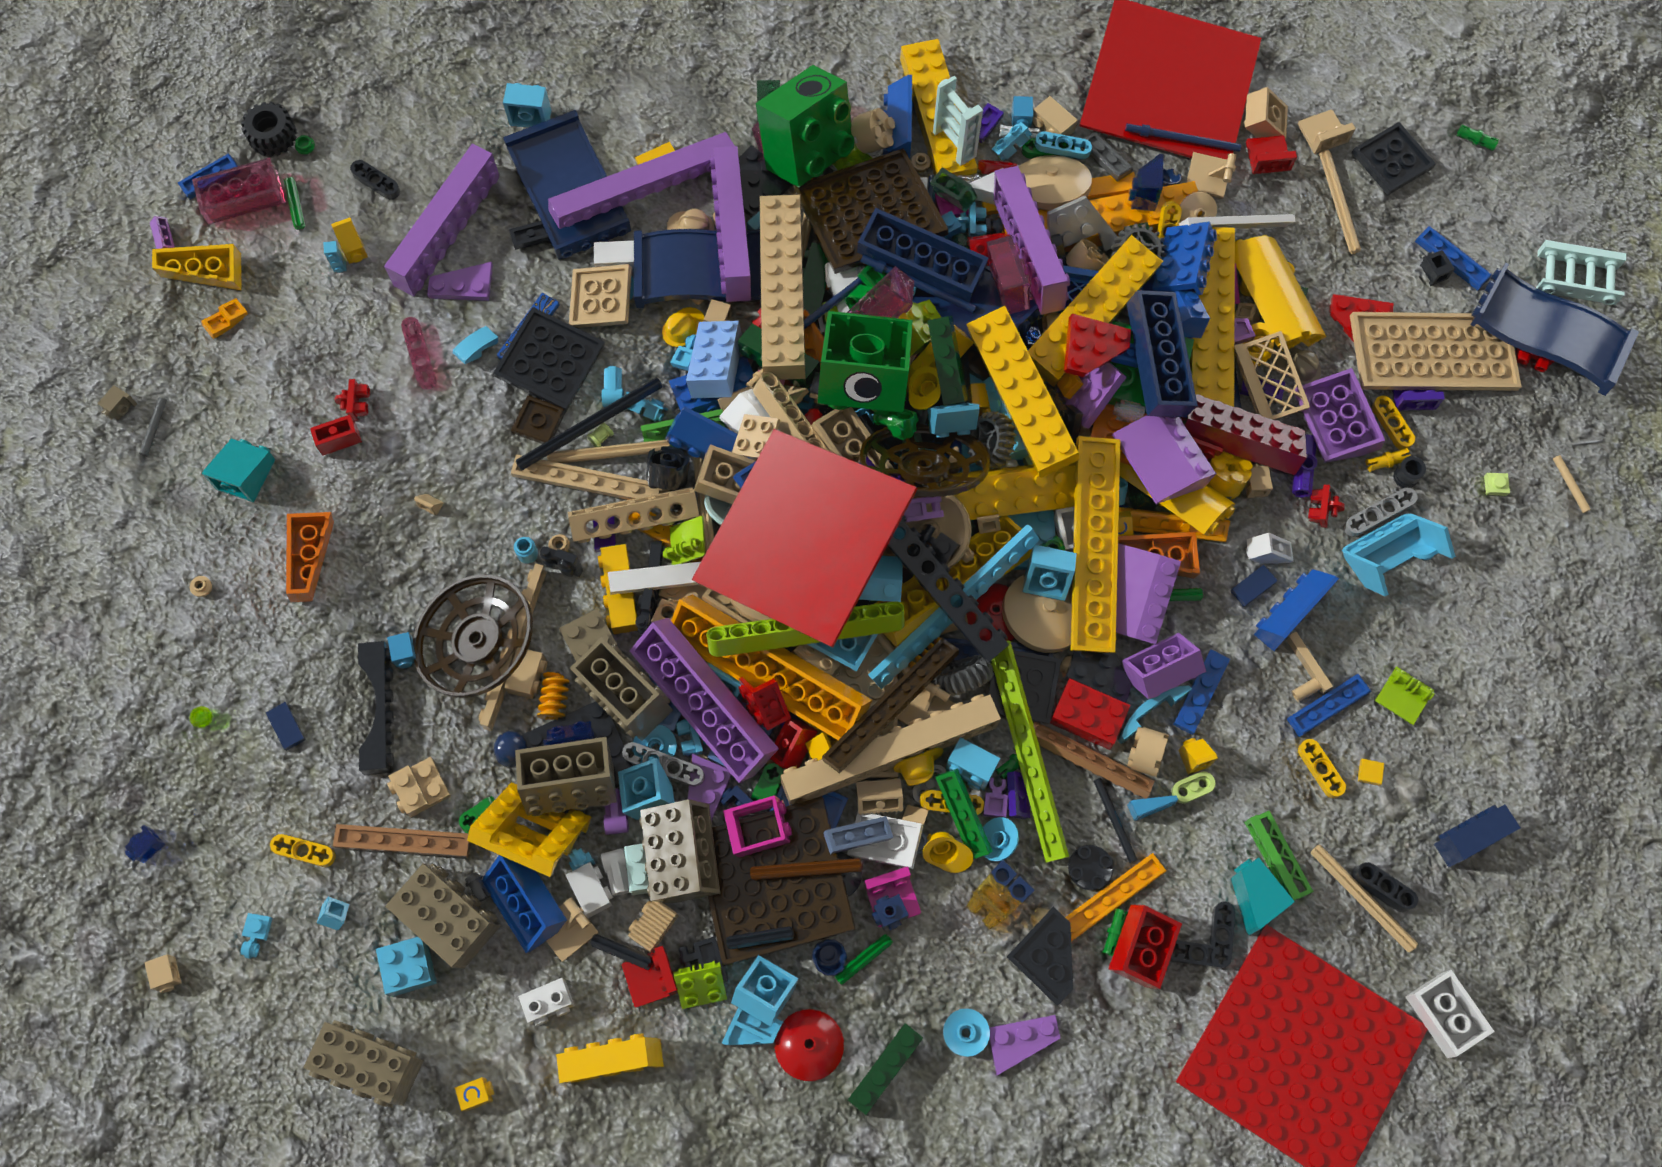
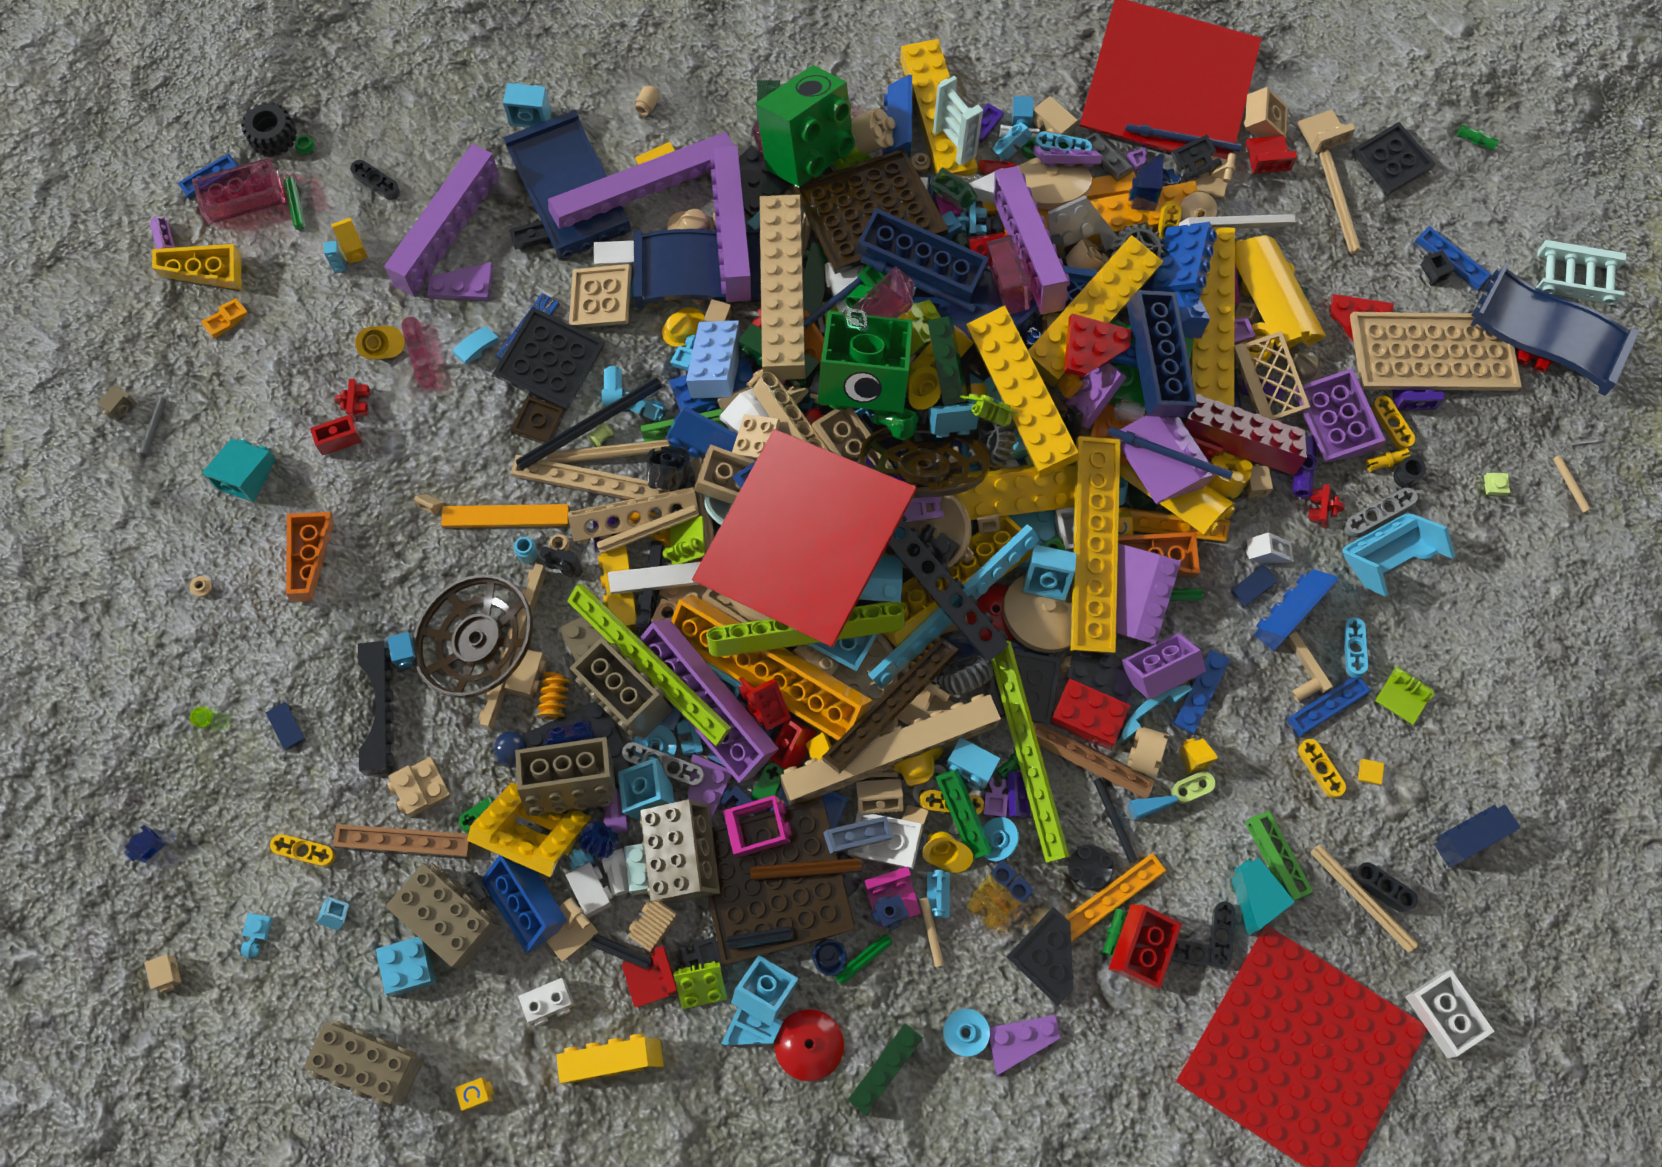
(379, 342): none -> yellow piece
(505, 516): none -> light orange tile
(598, 840): none -> clear blue gear
(646, 100): none -> tan brick
(647, 529): none -> tan axle
(651, 665): none -> lime plate
(855, 320): none -> clear green plate
(931, 931): none -> tan bar
(939, 893): none -> medium azure hinge
(989, 410): none -> lime hinge
(1075, 156): none -> medium lavender wing
(1130, 438): none -> dark blue bar
(1137, 158): none -> medium lavender tile
(1194, 152): none -> black plate
(1350, 655): none -> medium azure beam

